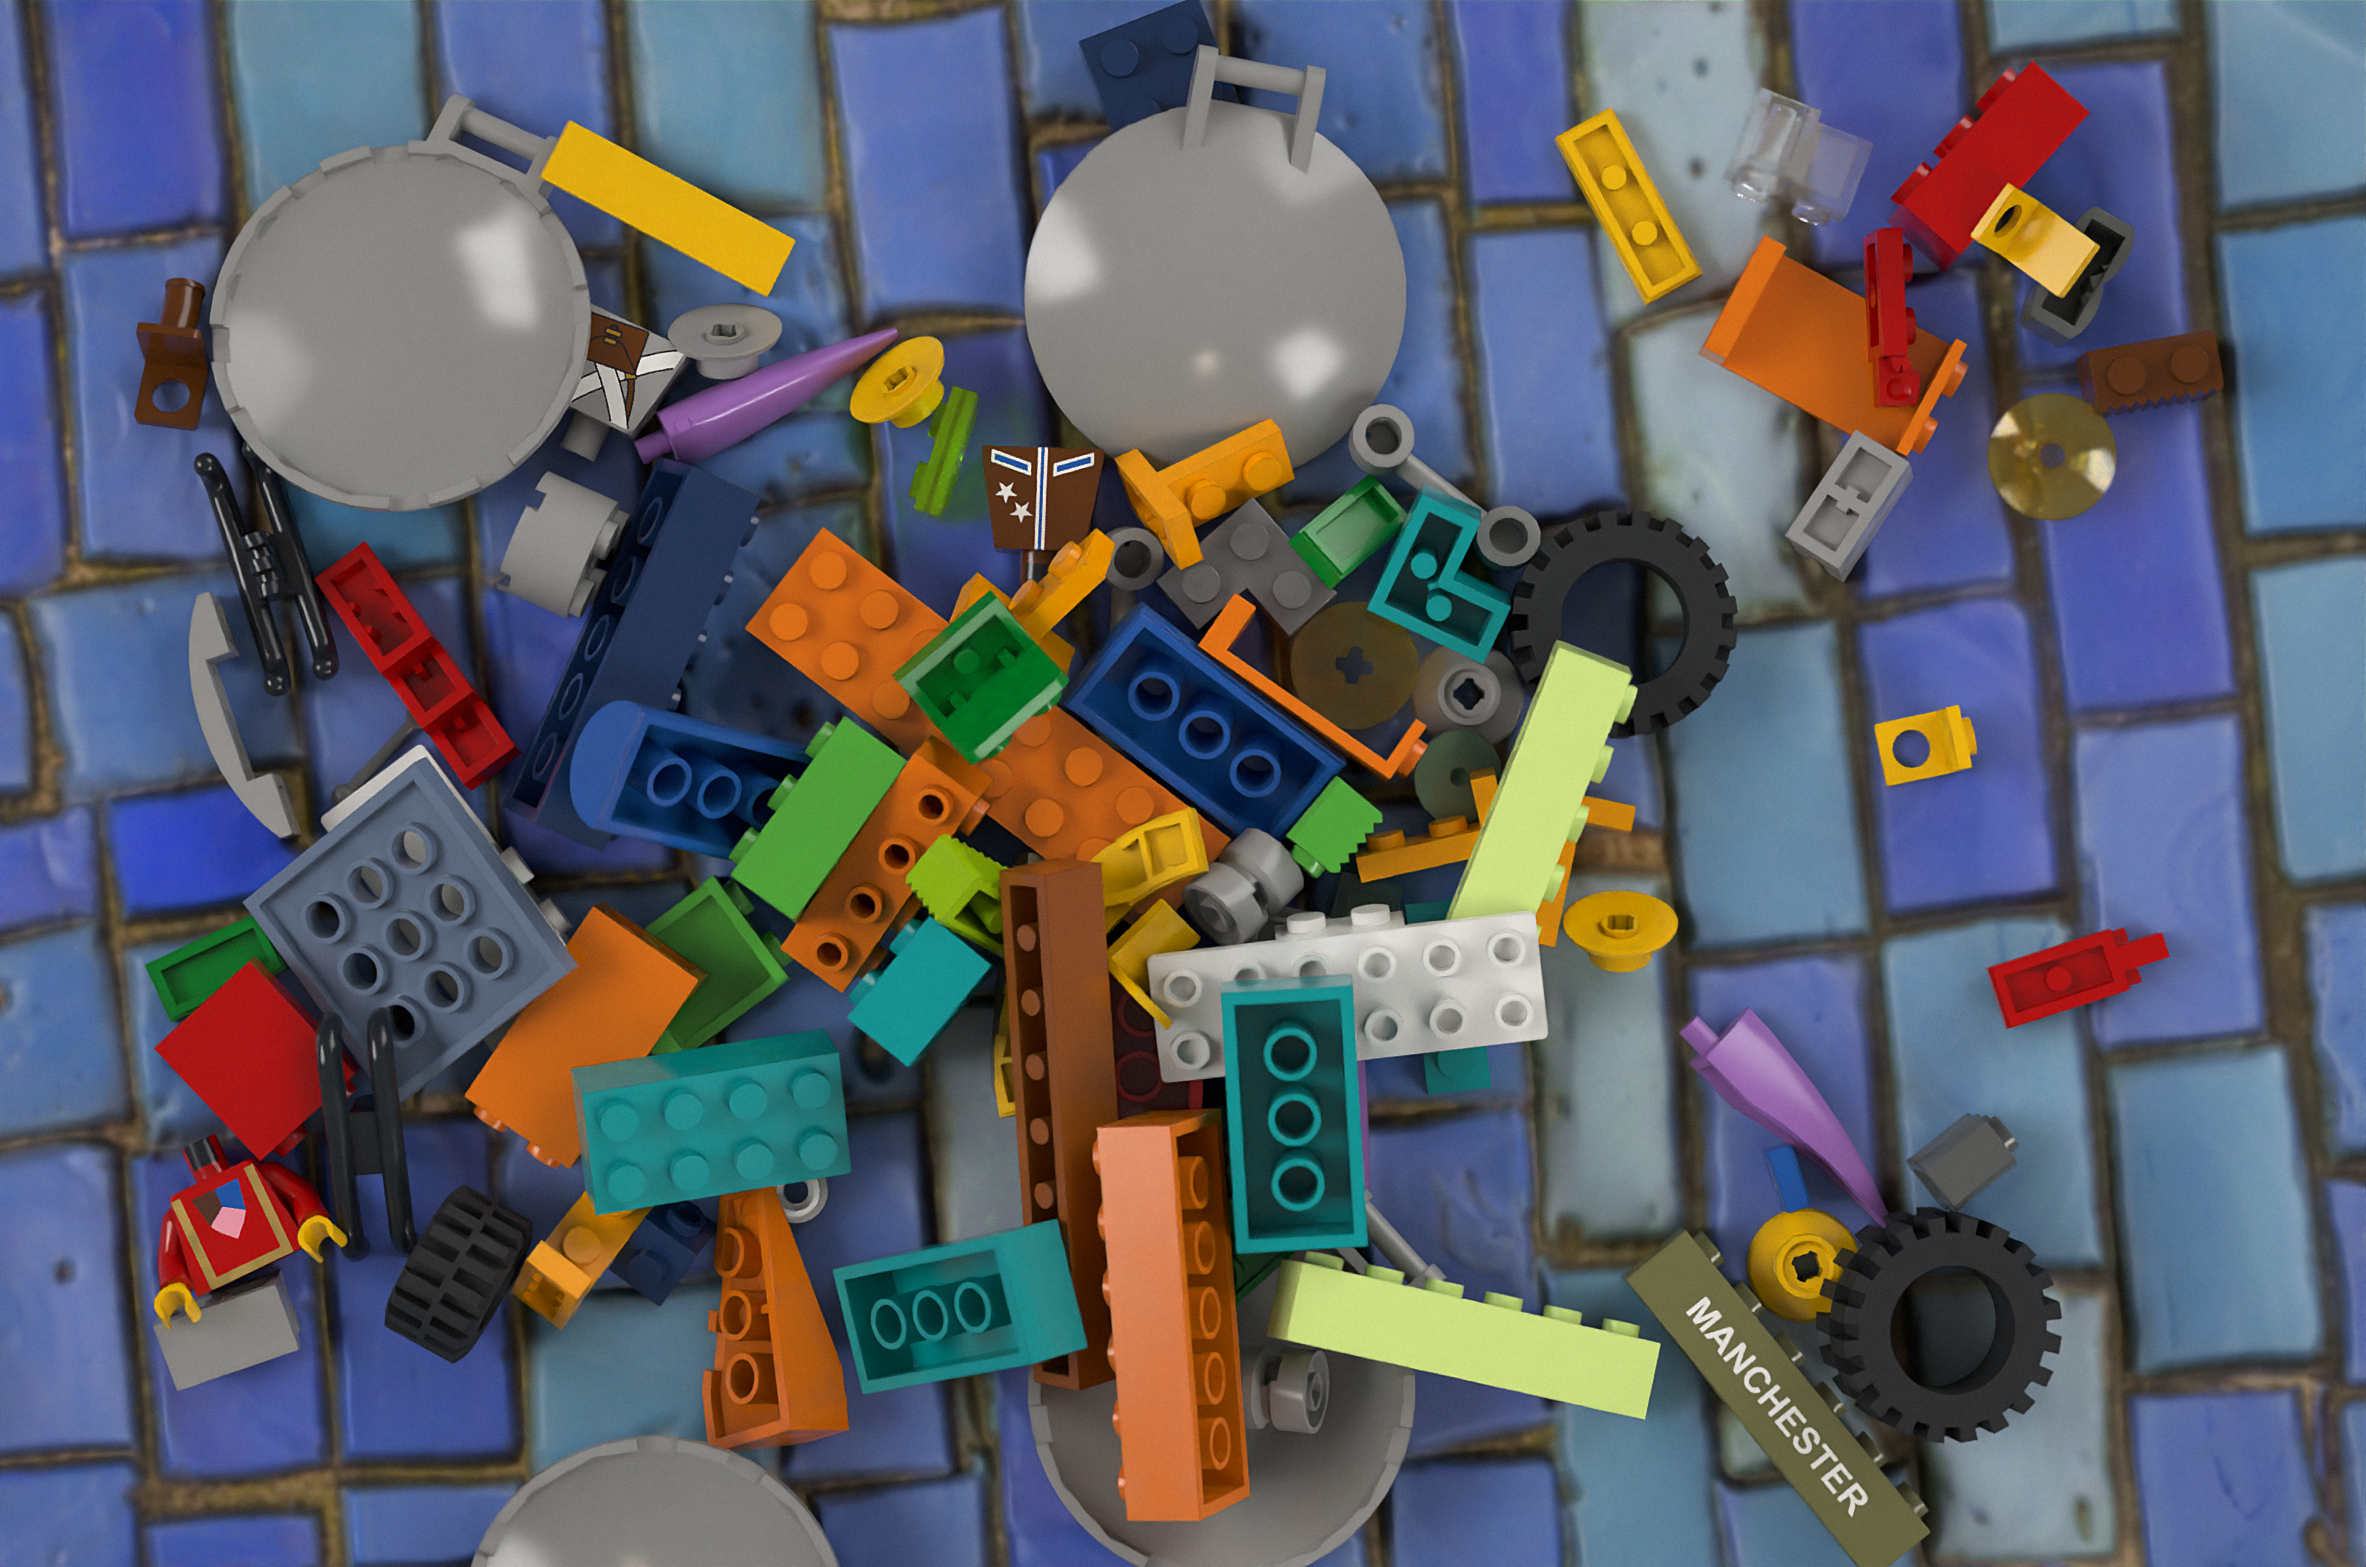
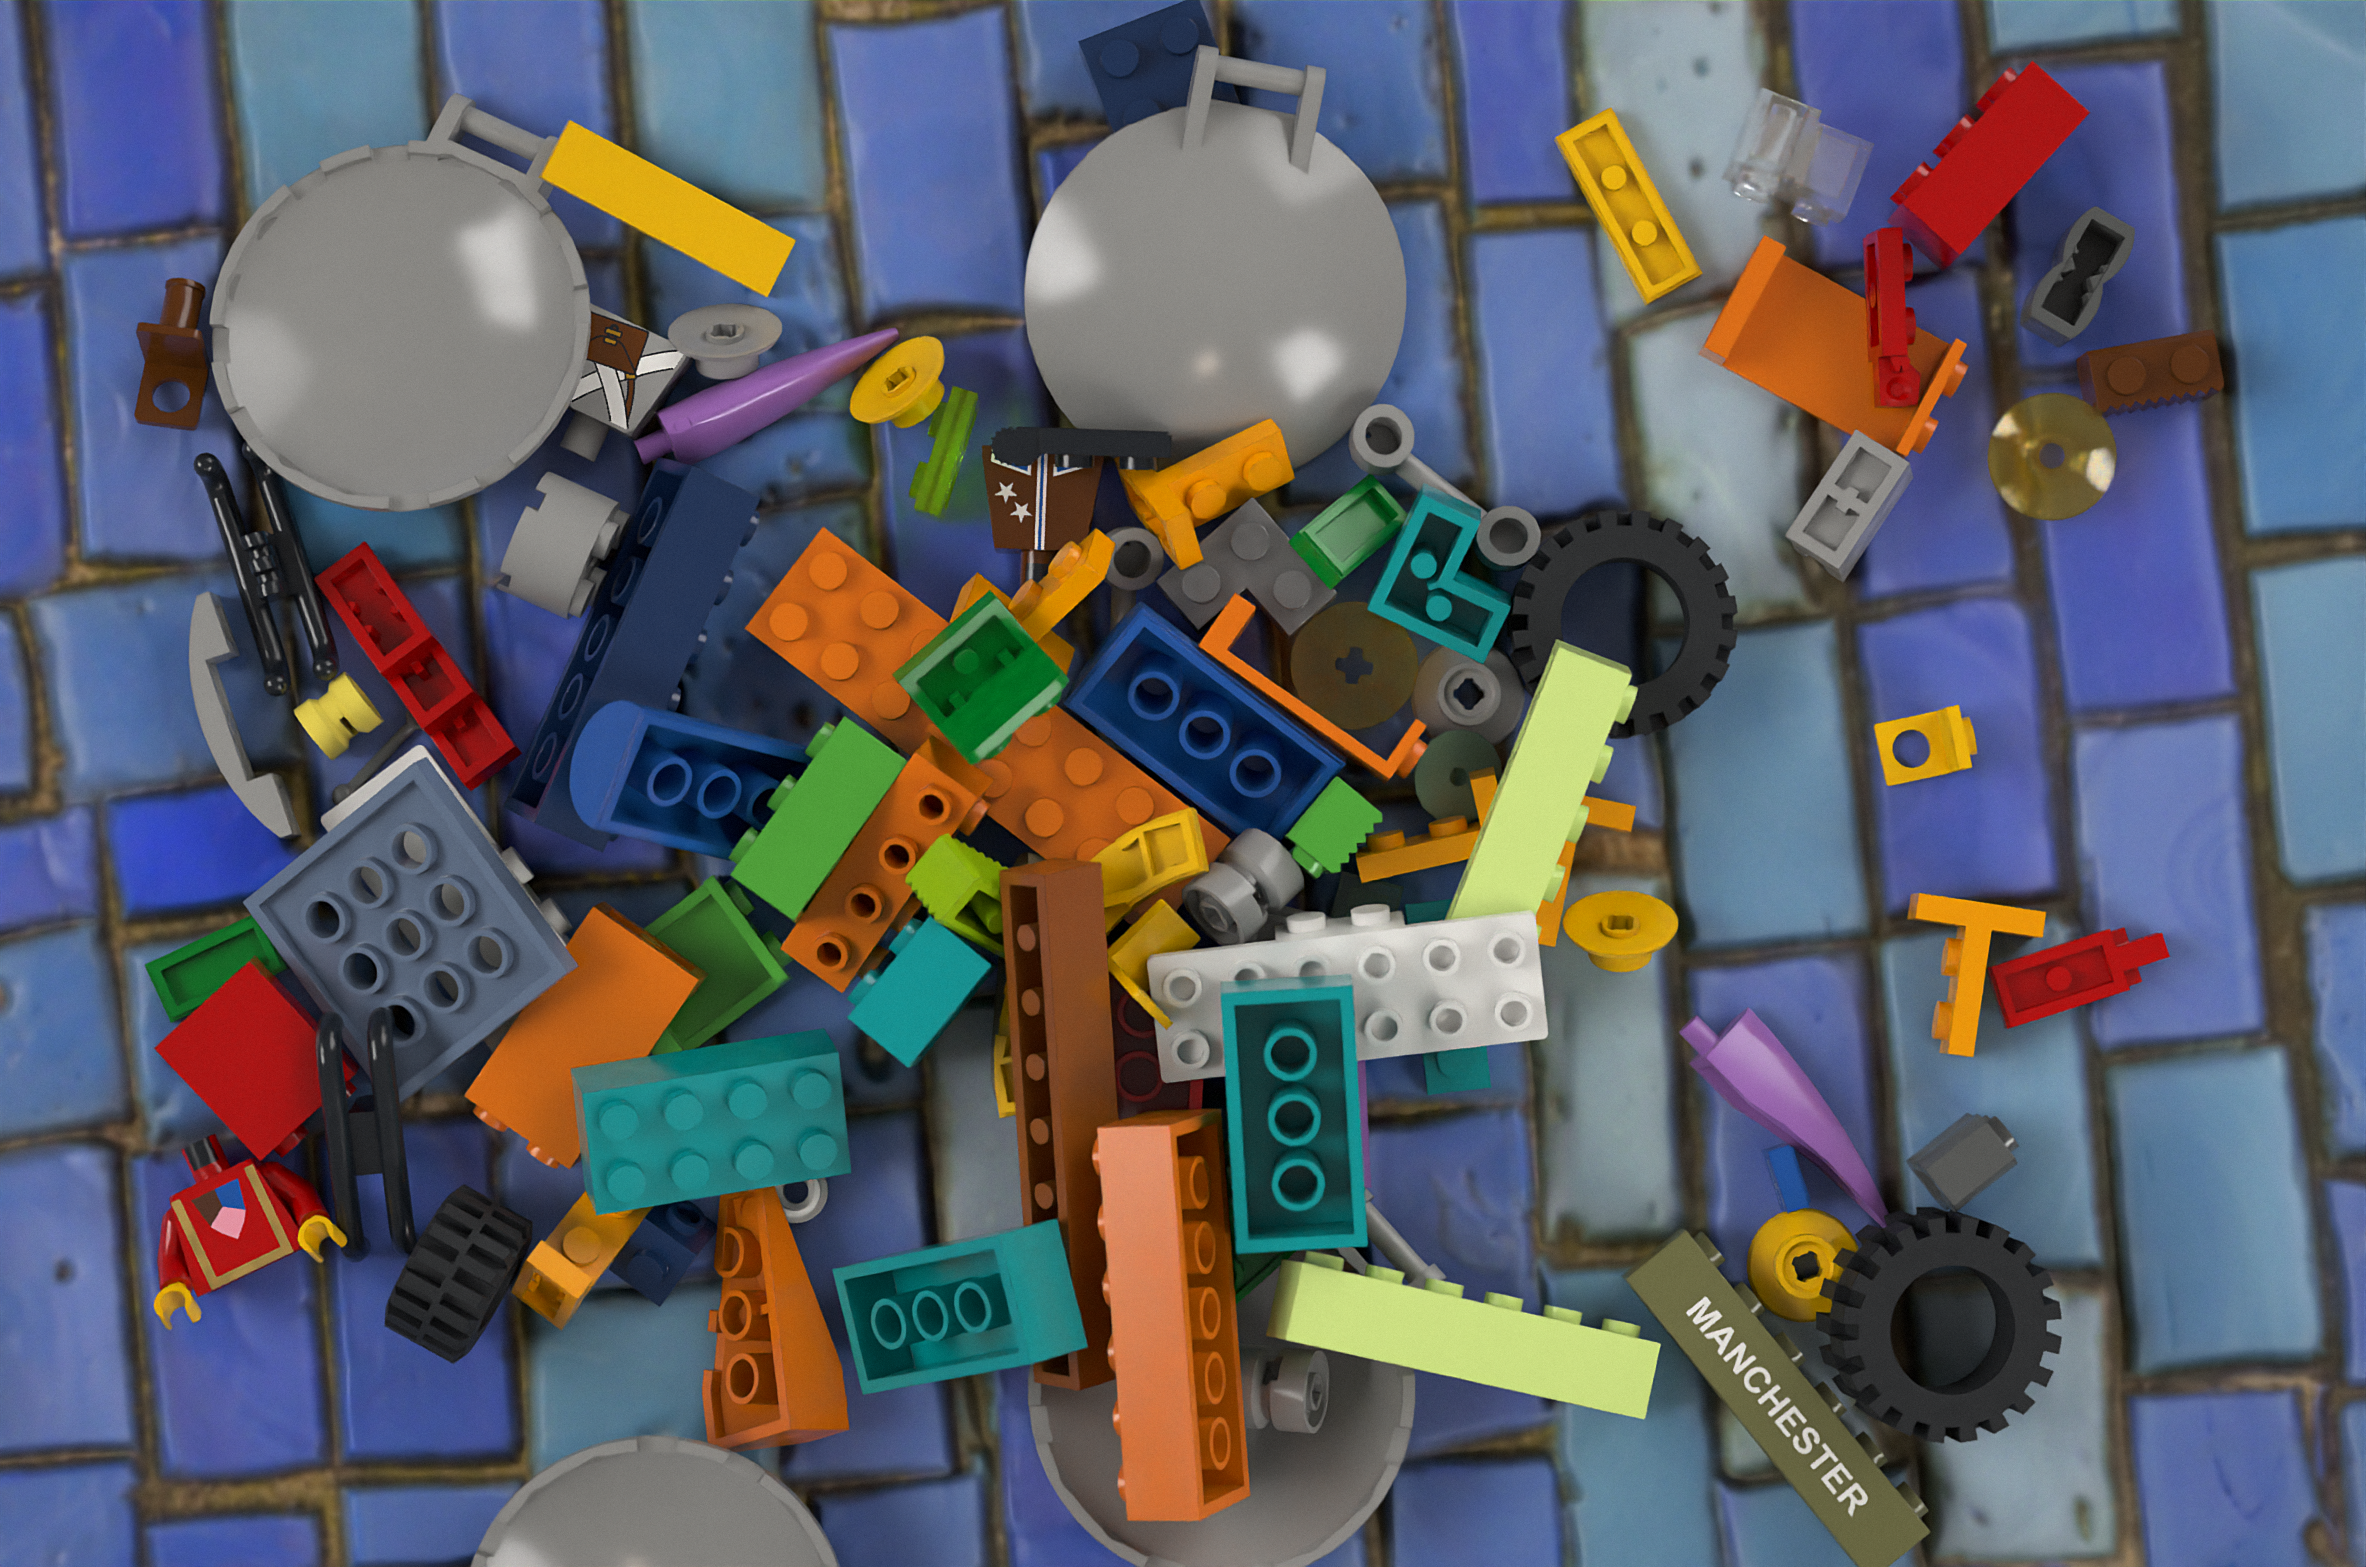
(234, 1332): light grey hinge -> none
(338, 715): none -> light yellow wheel
(1078, 446): none -> black hinge
(1966, 959): none -> light orange bracket
(2036, 240): yellow bracket -> none

